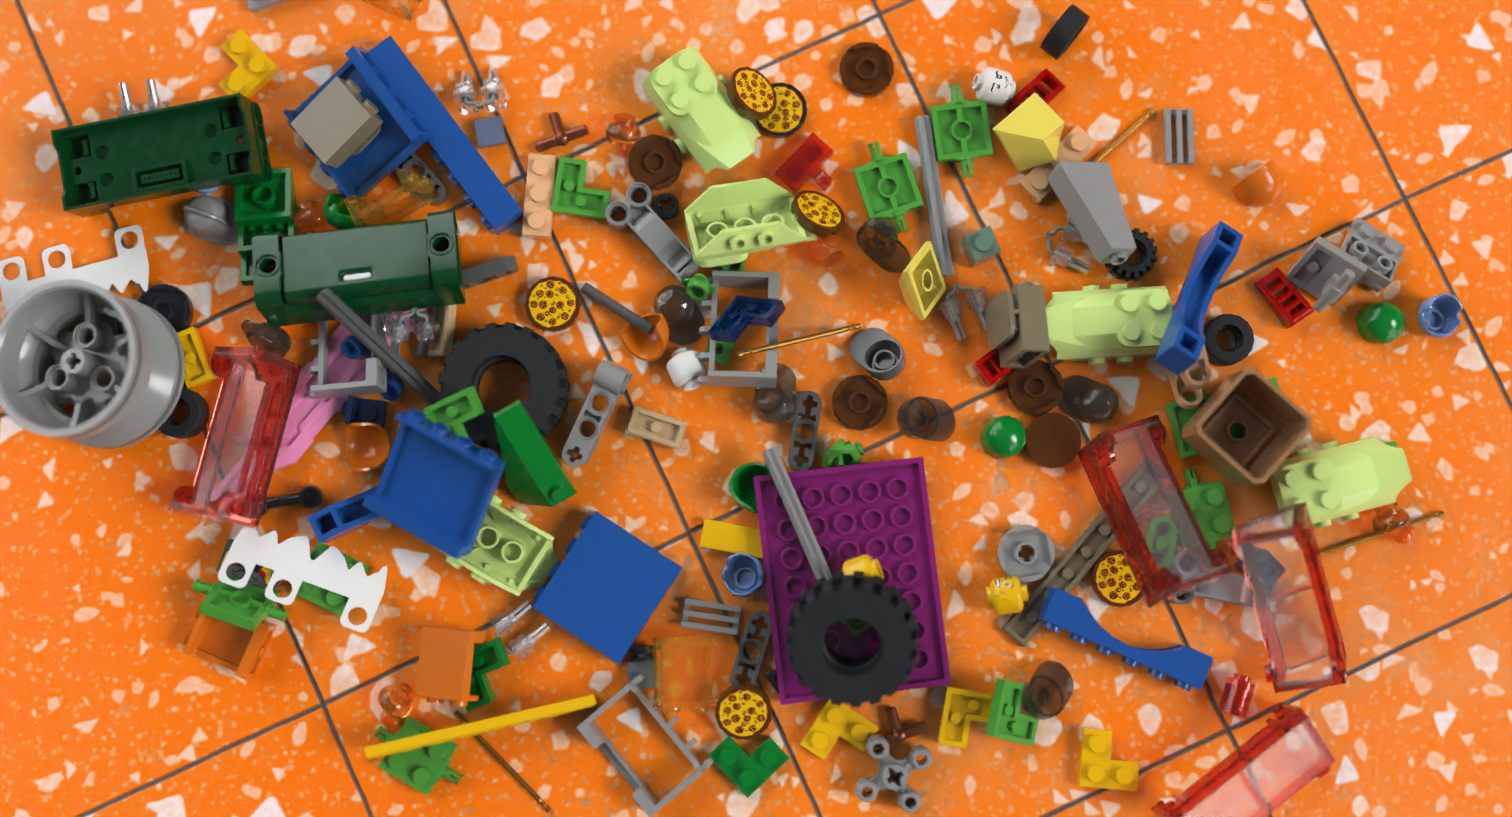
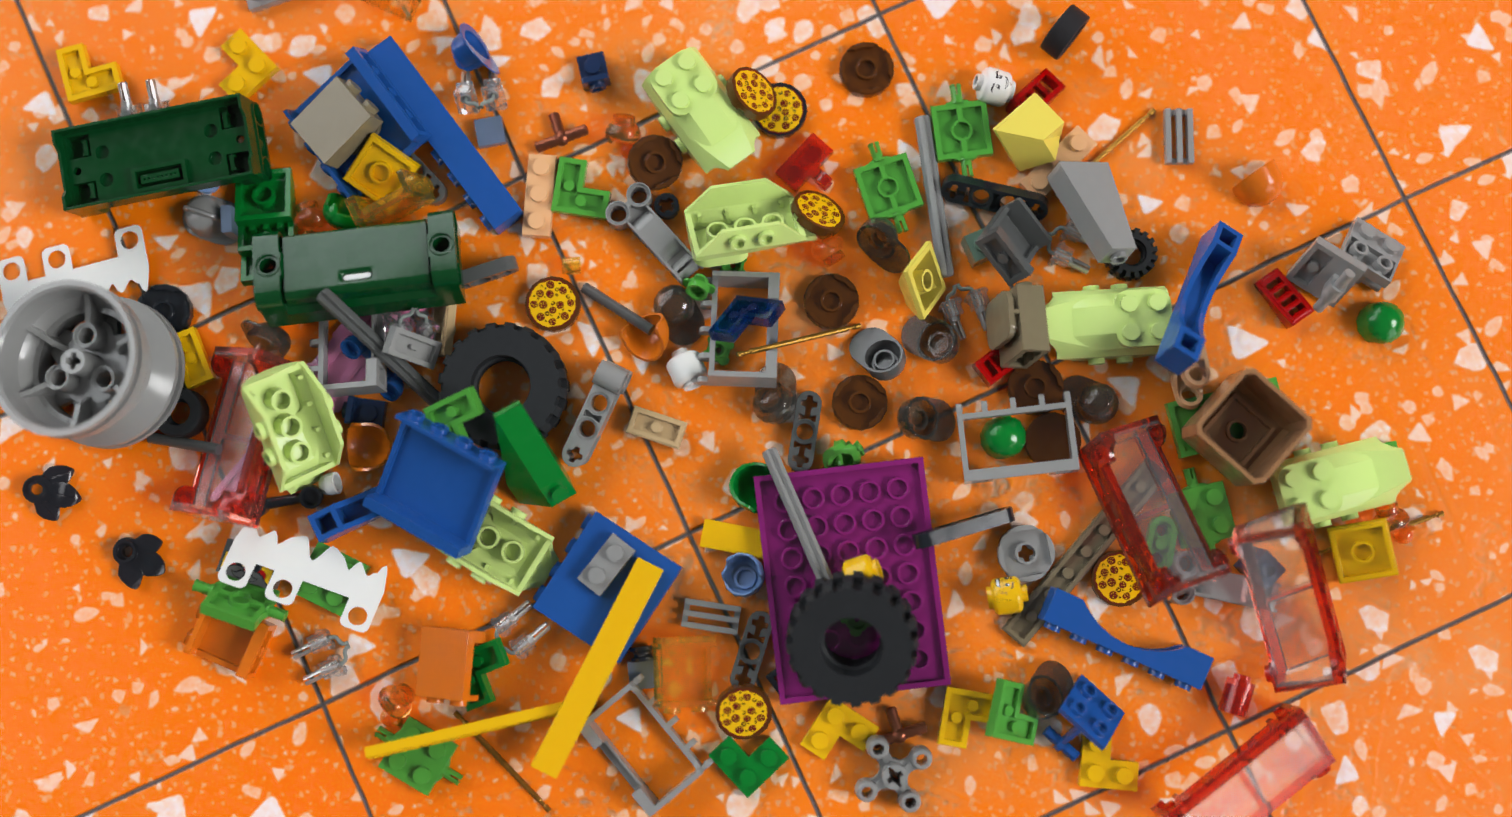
(55, 492): none -> black plate
(84, 81): none -> yellow plate
(141, 562): none -> black plate
(185, 443): none -> dark grey bar
(228, 224): none -> sand blue tile
(294, 424): none -> yellowish green slope
(320, 642): none -> clear piece
(331, 483): none -> white hinge
(376, 168): none -> yellow tile
(411, 347): none -> light grey plate
(471, 51): none -> blue piece
(571, 265): none -> clear yellow piece
(593, 72): none -> dark blue bracket
(596, 668): none -> yellow tile
(606, 564): none -> light grey plate
(831, 301): none -> reddish brown tile
(931, 339): none -> clear smoke cap
(963, 527): none -> beam
(995, 191): none -> black beam
(1013, 240): none -> dark grey panel
(1052, 467): none -> light grey hinge
(1089, 714): none -> blue plate
(1243, 335): black tyre -> none
(1362, 550): none -> yellow tile
(1439, 315): medium blue hair -> none

